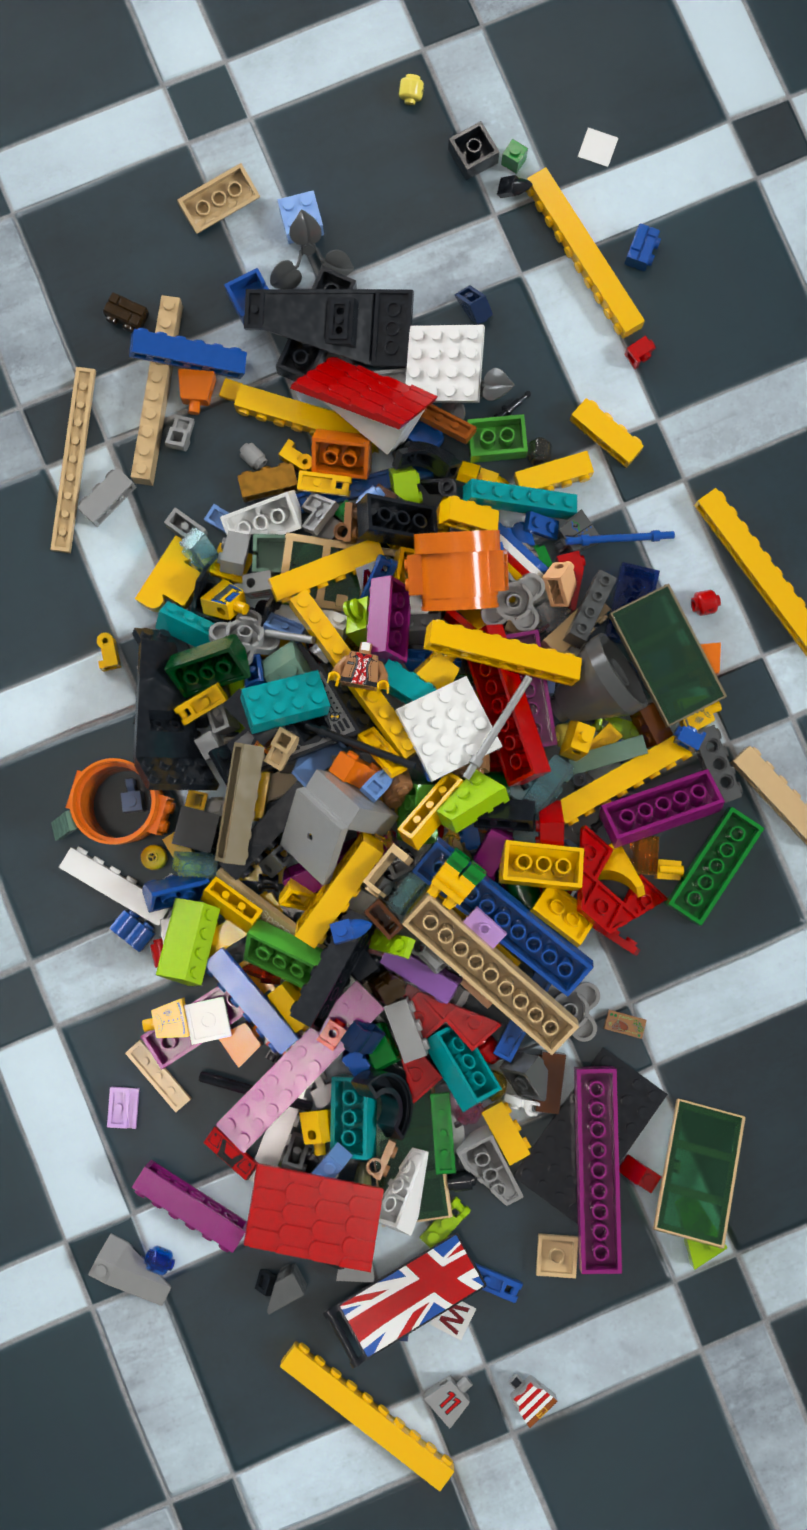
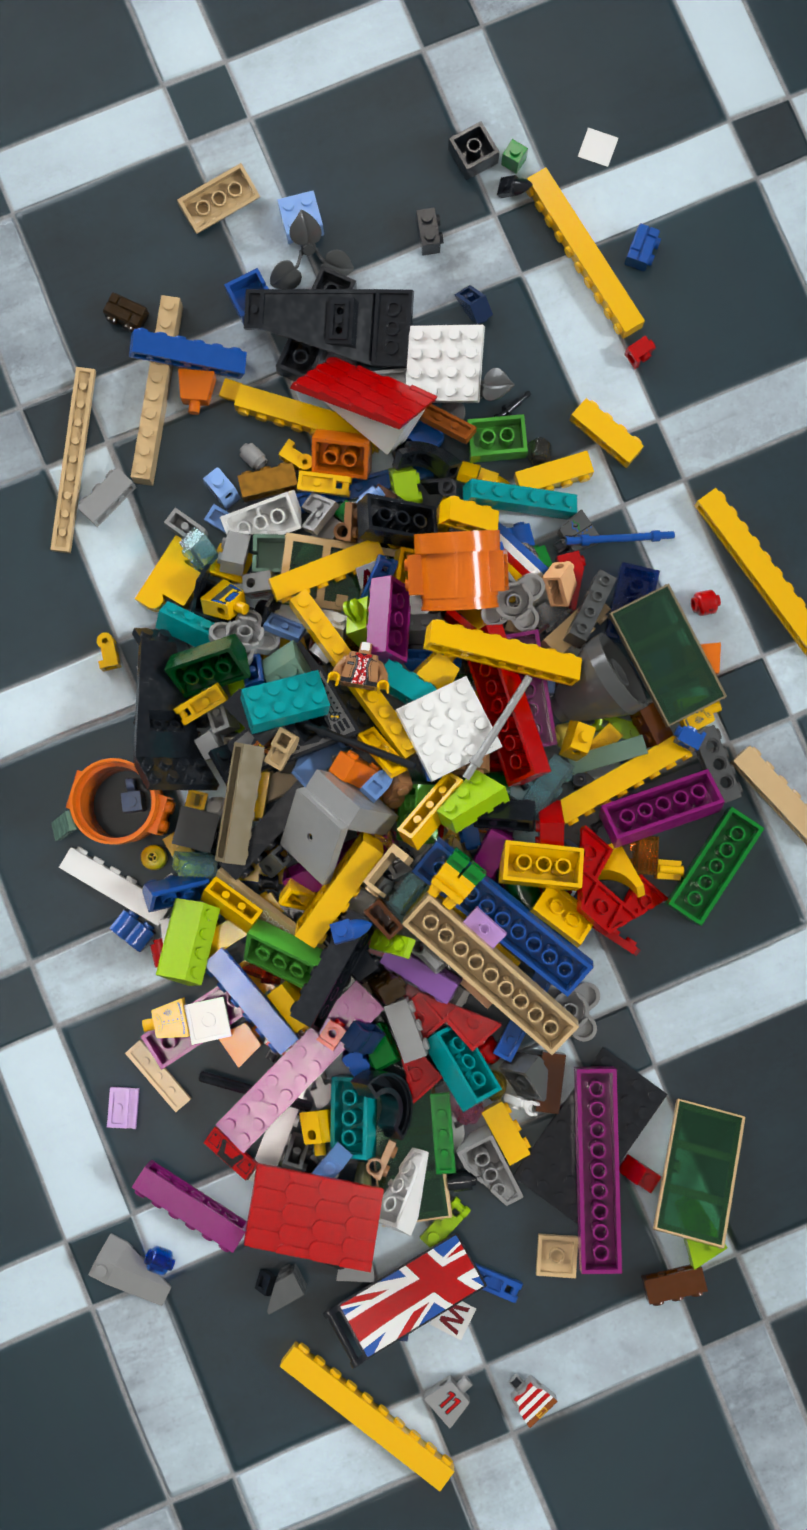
(180, 433): light grey brick -> none
(221, 487): none -> light blue torso
(289, 636): light grey bar -> none
(411, 89): light yellow head -> none
(428, 231): none -> black brick
(541, 525): blue plate -> none
(625, 1024): medium nougat tile -> none
(674, 1284): none -> reddish brown brick

